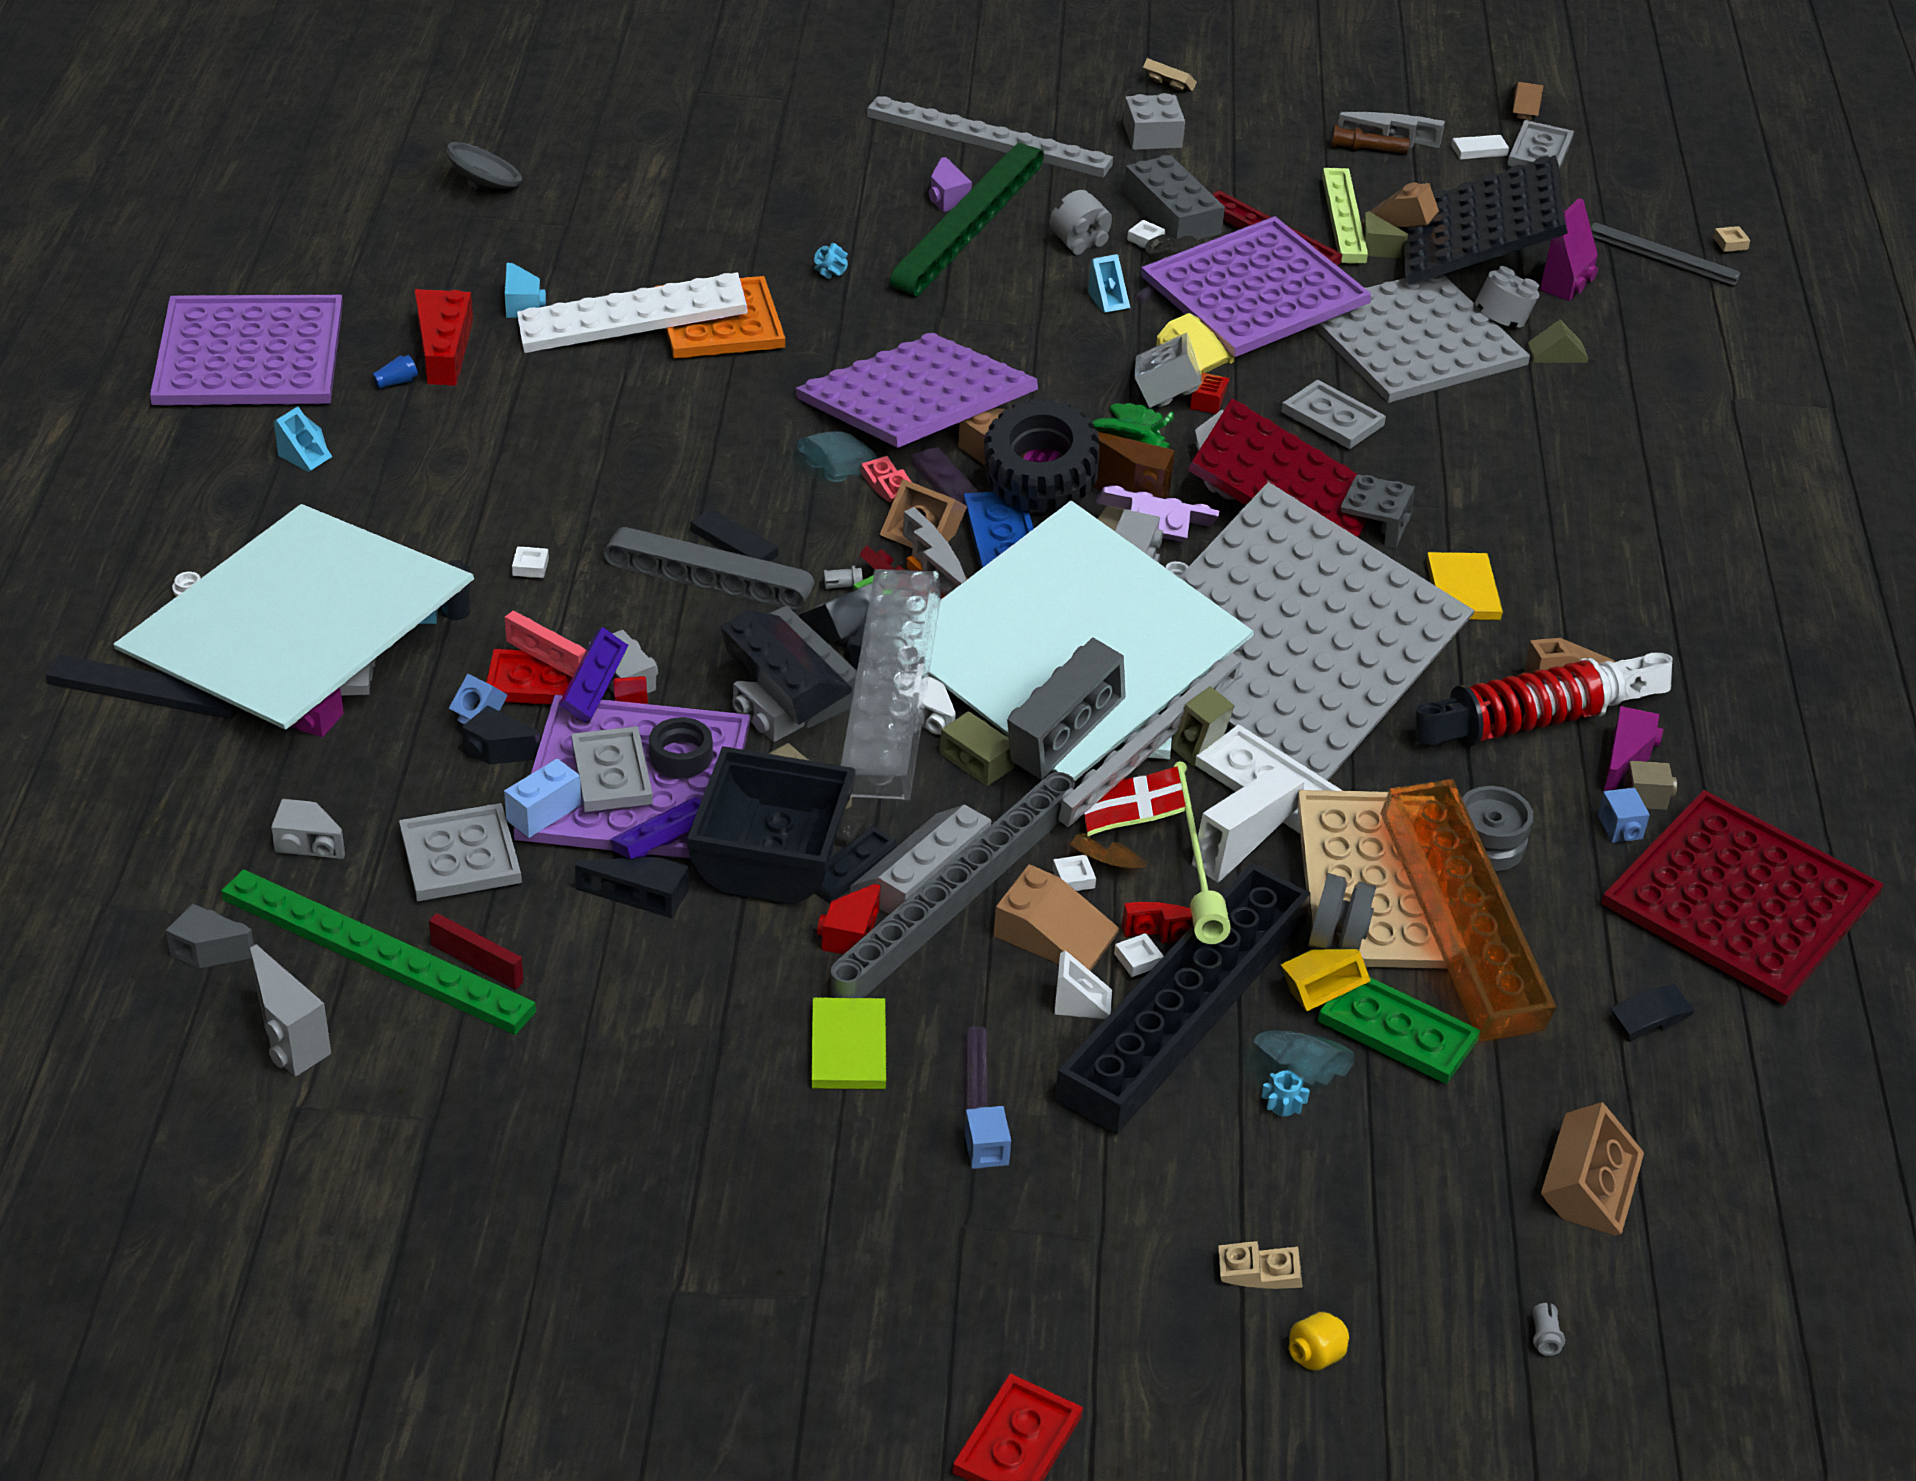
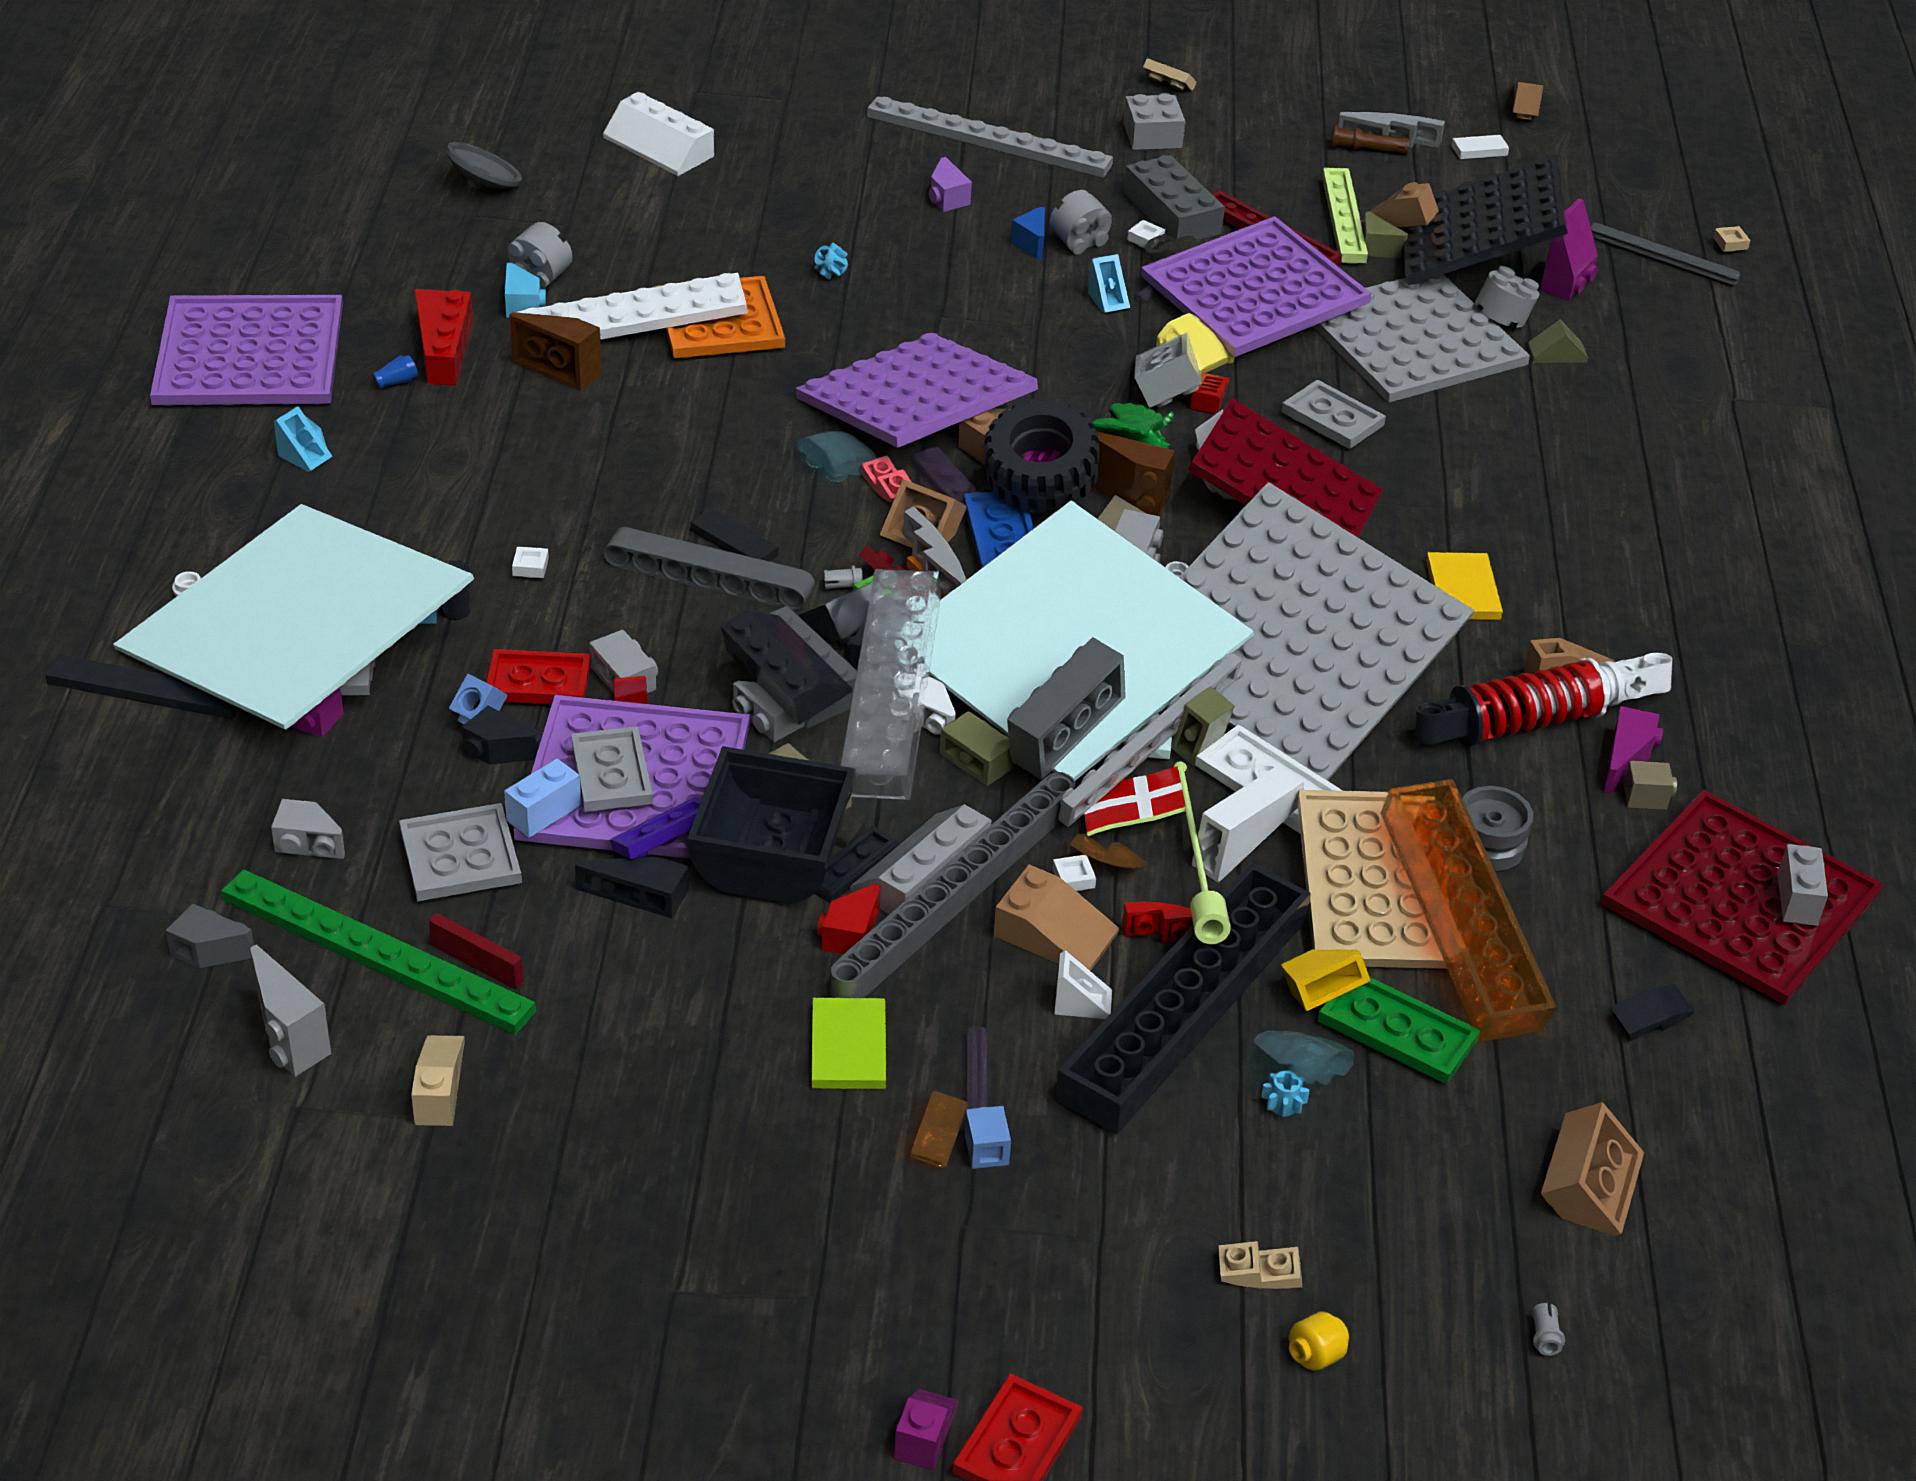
(437, 1080): none -> tan slope
(541, 252): none -> light grey brick
(543, 643): coral plate -> none
(557, 347): none -> reddish brown slope
(593, 675): dark purple plate -> none
(660, 134): none -> white slope
(680, 764): black tyre -> none
(924, 1428): none -> magenta slope
(939, 1129): none -> clear orange slope
(966, 220): dark green beam -> none
(1029, 232): none -> blue slope
(1138, 954): white plate -> none
(1172, 512): lavender bracket -> none
(1342, 916): dark grey wheel -> none
(1383, 502): dark grey bracket -> none
(1538, 141): light grey plate -> none
(1623, 815): medium blue brick -> none
(1802, 884): none -> light grey brick

